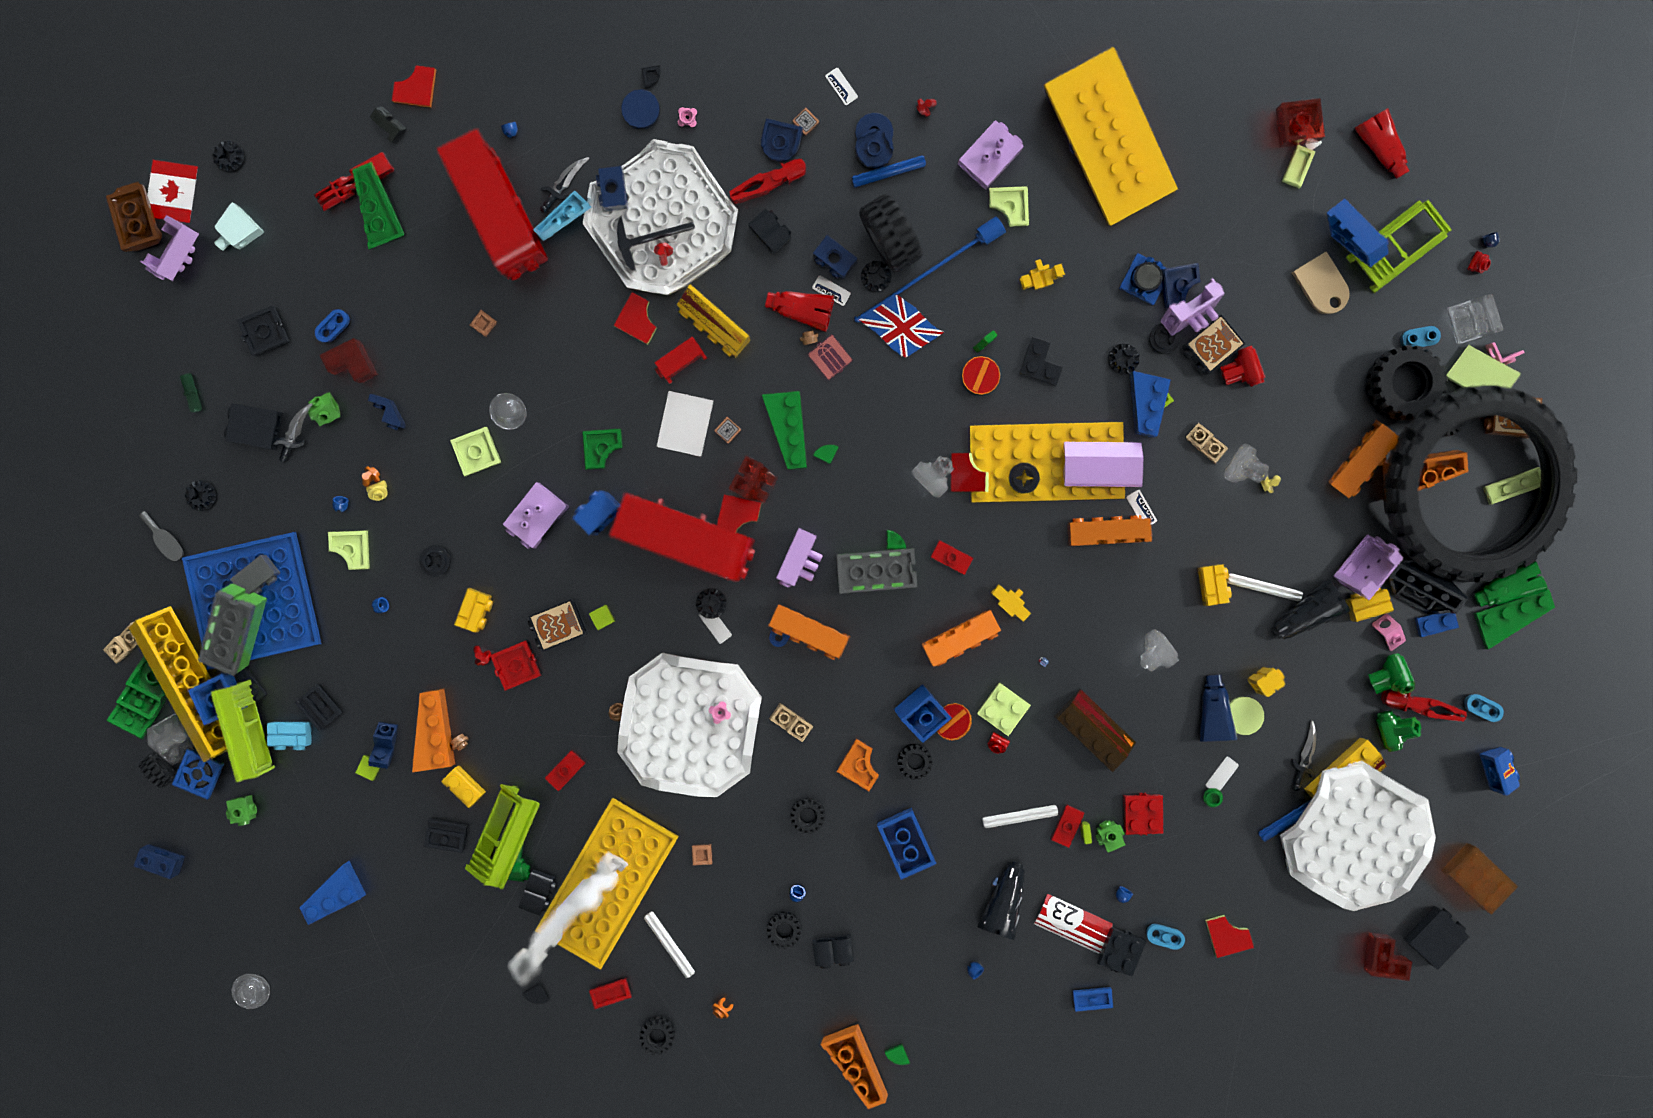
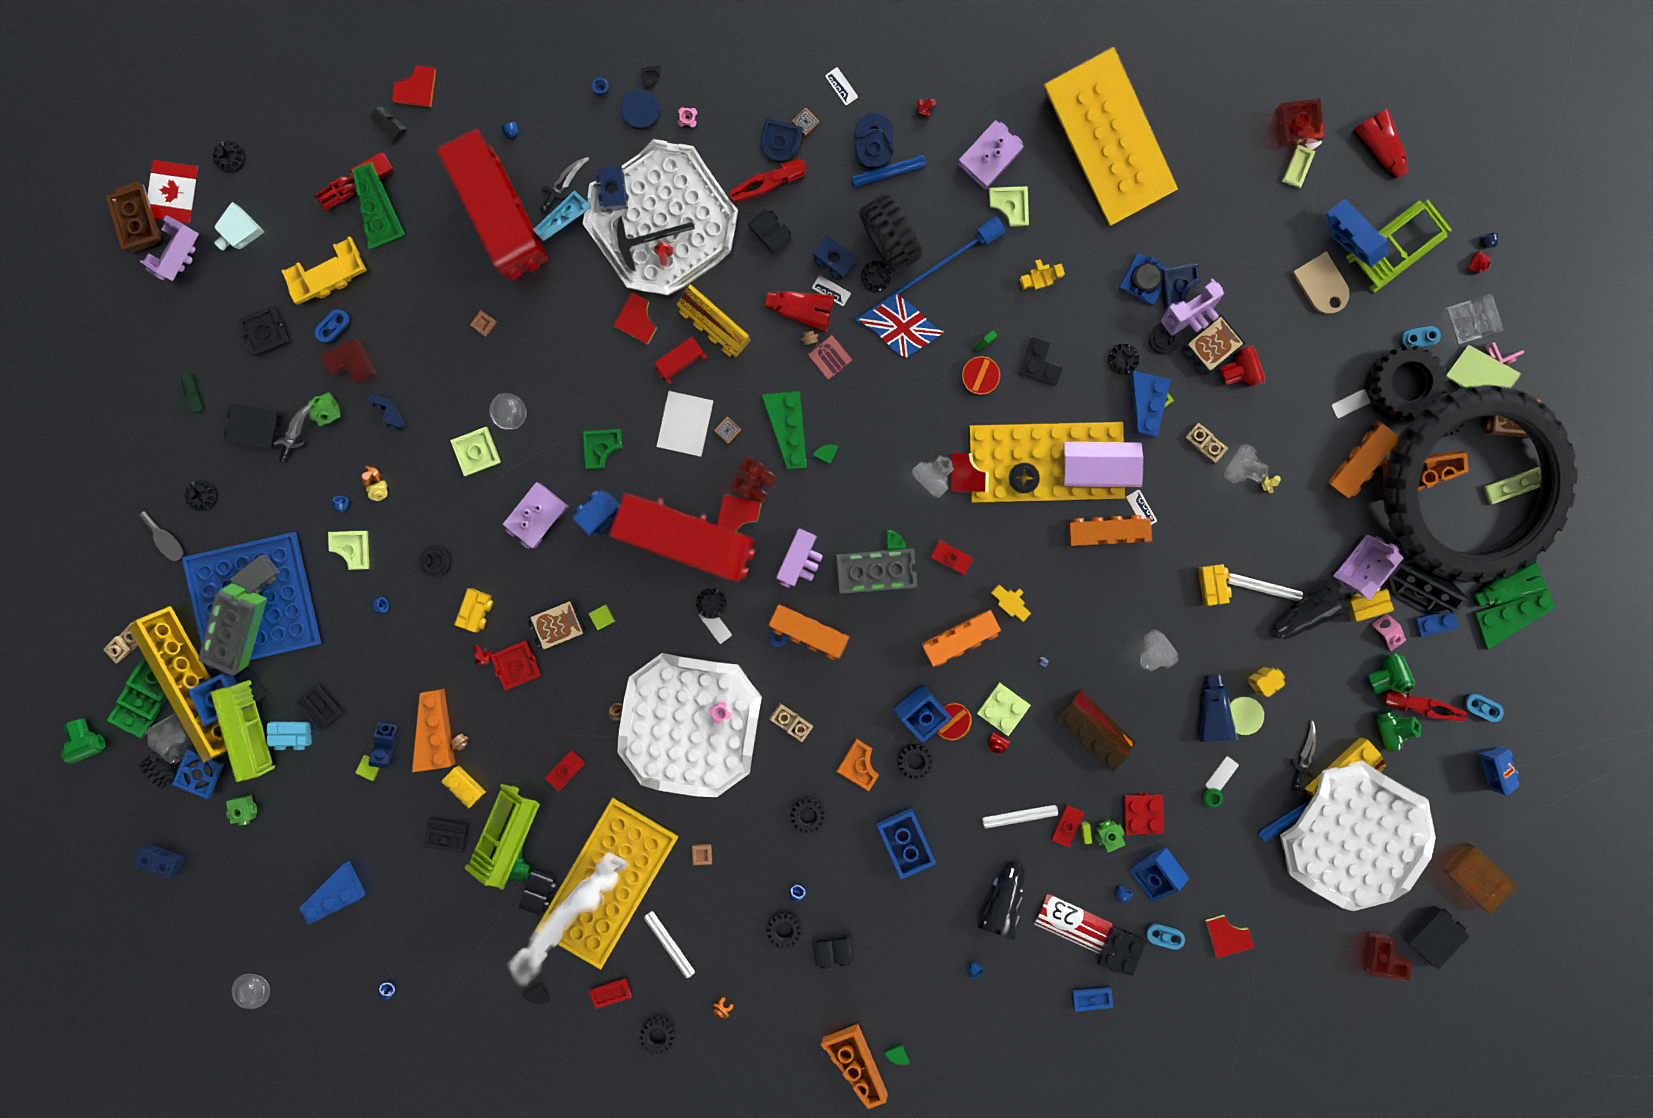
(80, 742): none -> green piece
(326, 276): none -> yellow bracket
(382, 990): none -> blue hinge
(597, 88): none -> blue hinge
(1159, 875): none -> blue slope
(1351, 403): none -> white sticker

